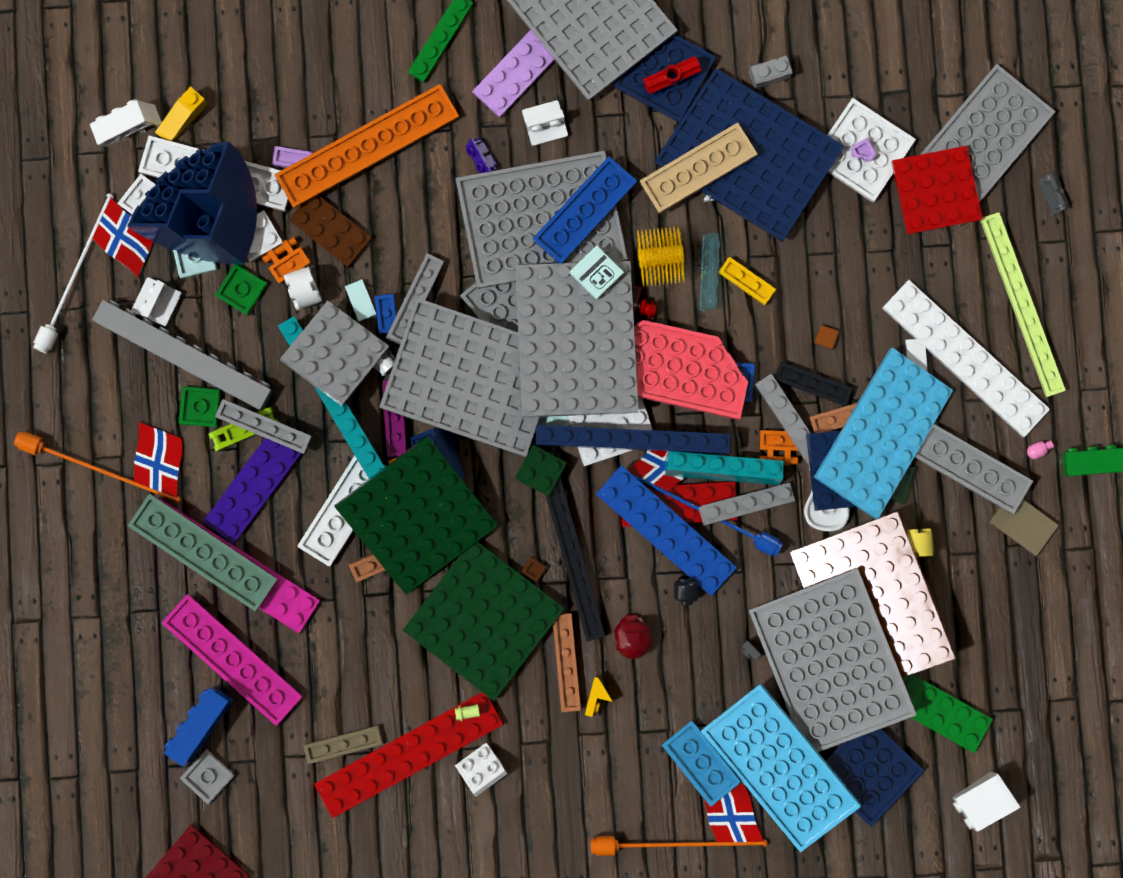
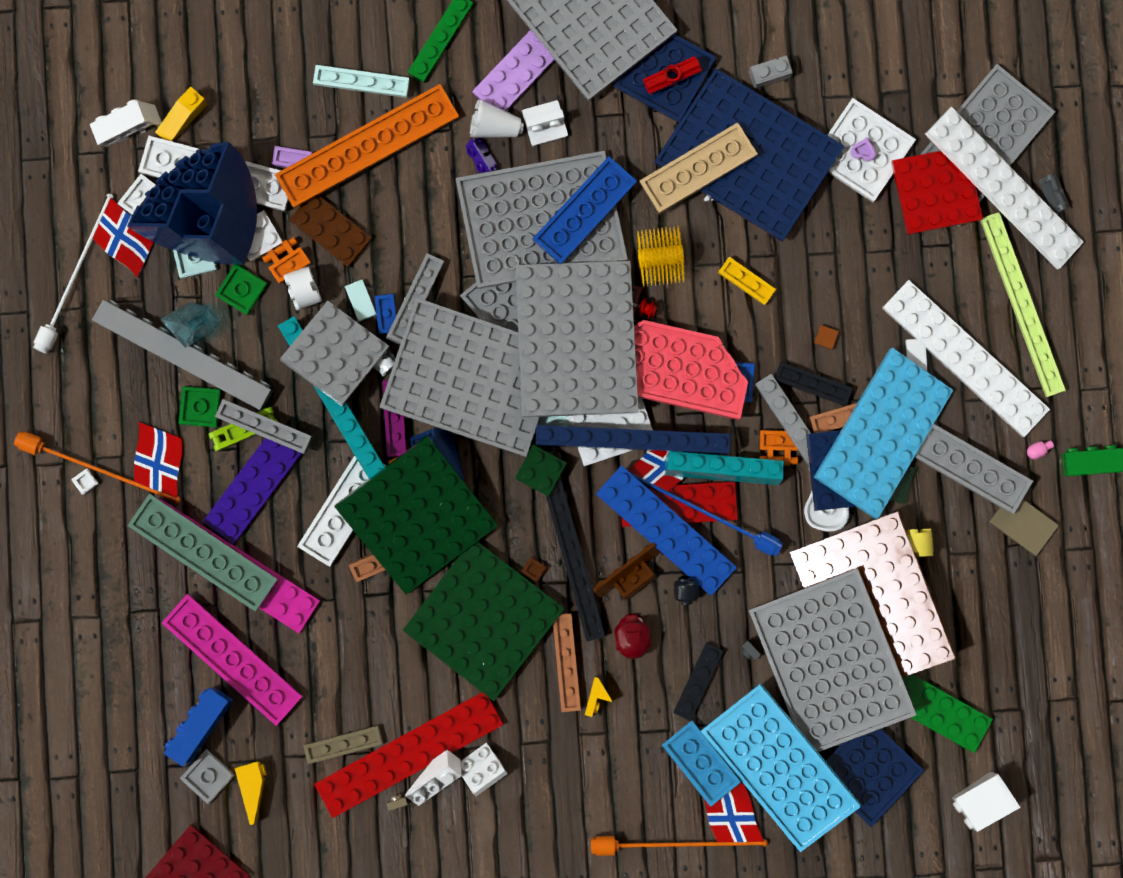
(85, 481): none -> white tile
(156, 301): white bracket -> none
(191, 323): none -> clear light blue slope
(251, 784): none -> yellow slope
(361, 81): none -> light aqua plate
(397, 802): none -> dark tan plate
(437, 776): none -> white slope
(467, 712): yellowish green pin -> none
(494, 122): none -> white cone
(596, 272): light aqua tile -> none
(630, 576): none -> reddish brown bracket
(698, 681): none -> black plate
(709, 267): clear light blue plate -> none
(746, 504): light grey plate -> none
(1004, 188): none -> white plate

